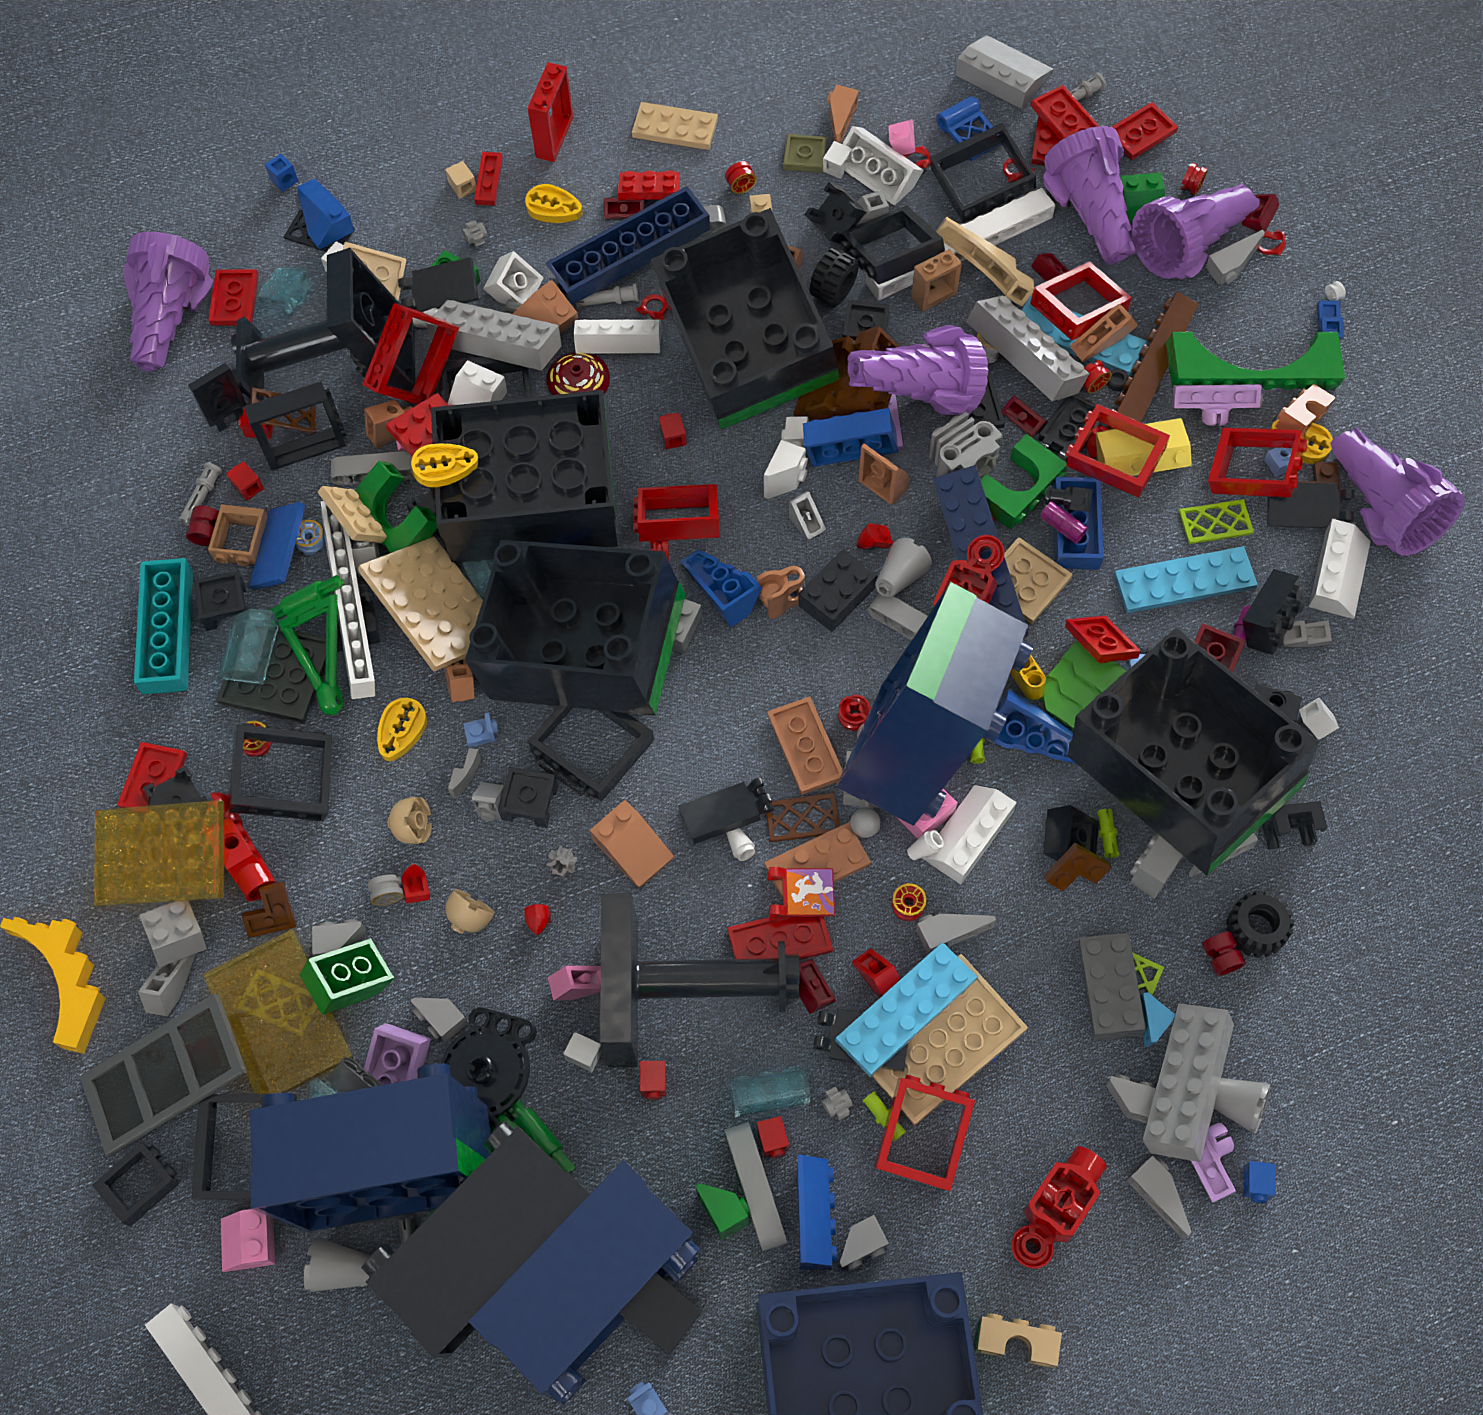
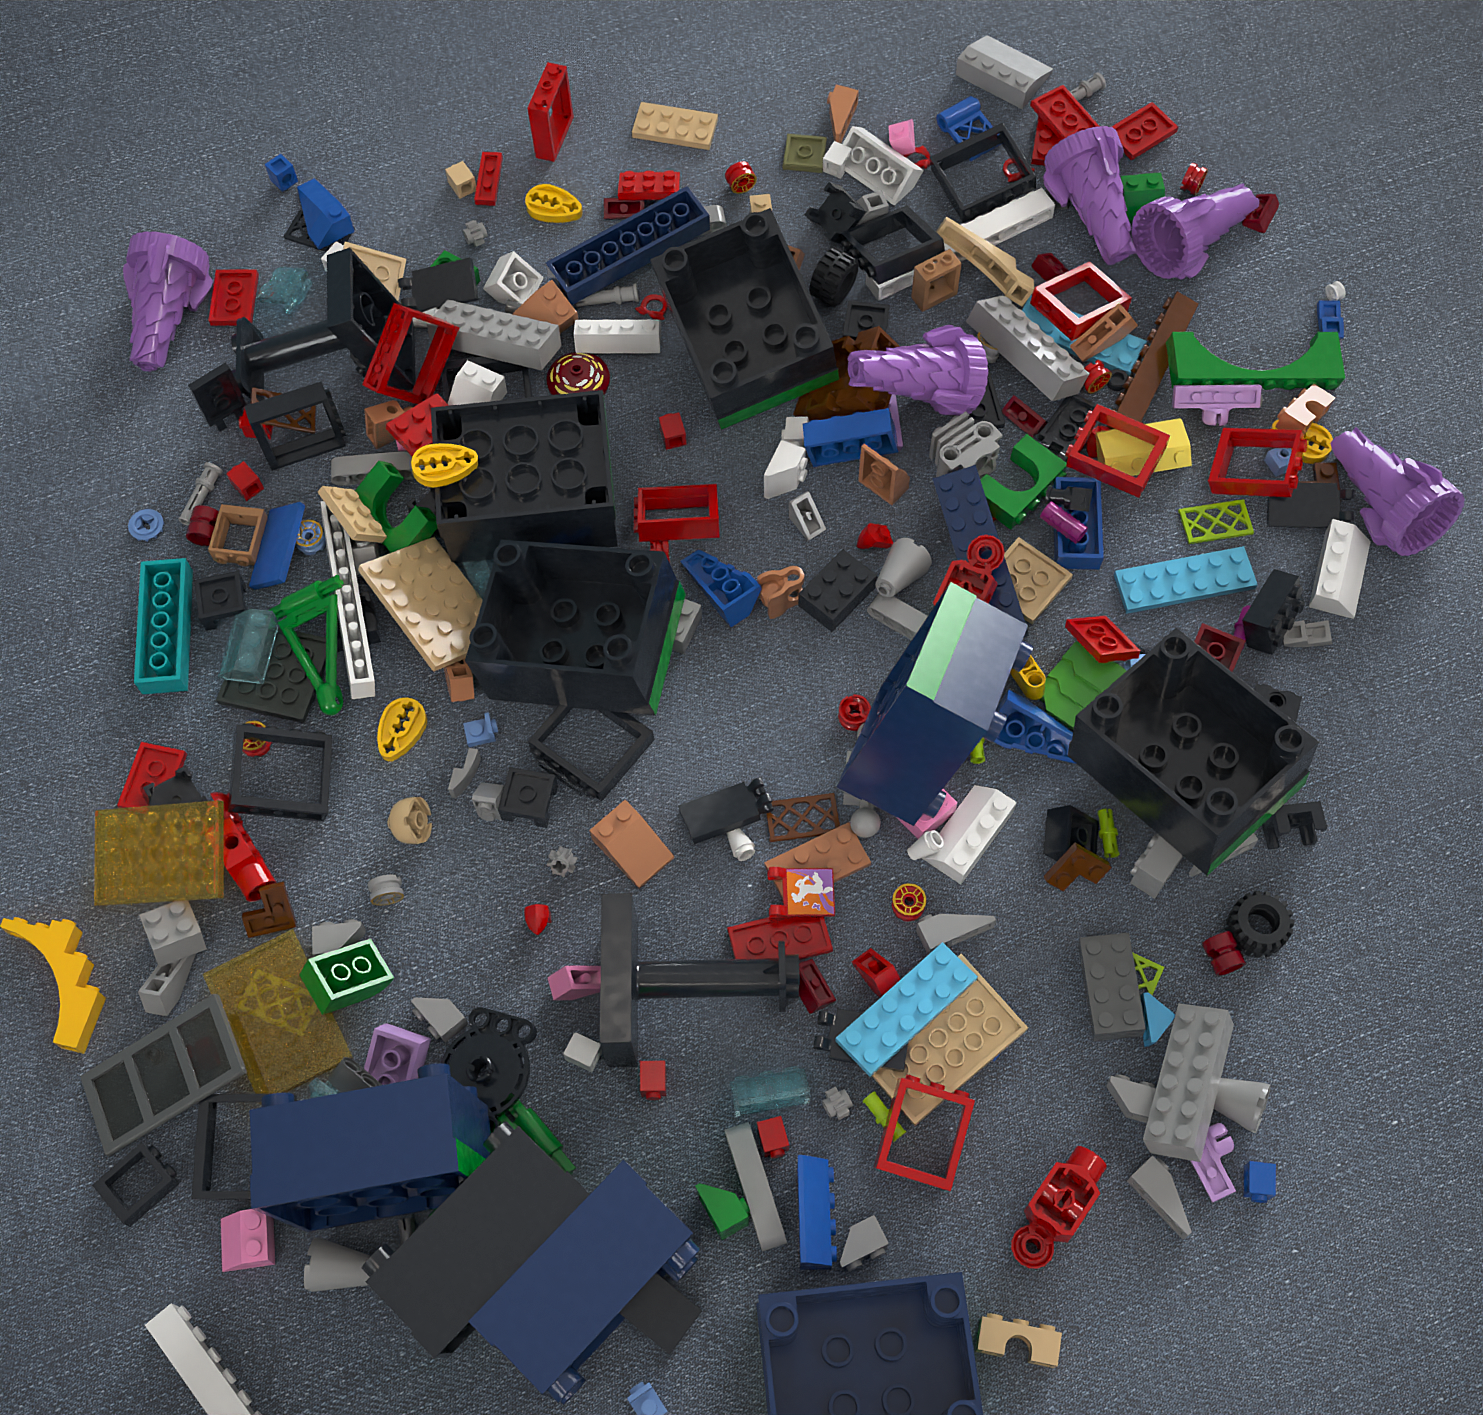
(150, 517): none -> medium blue gear
(415, 884): red plate -> none
(467, 913): tan cylinder -> none
(805, 745): nougat plate -> none
(1230, 261): light grey slope -> none
(1277, 235): red piece -> none
(1318, 718): white panel -> none

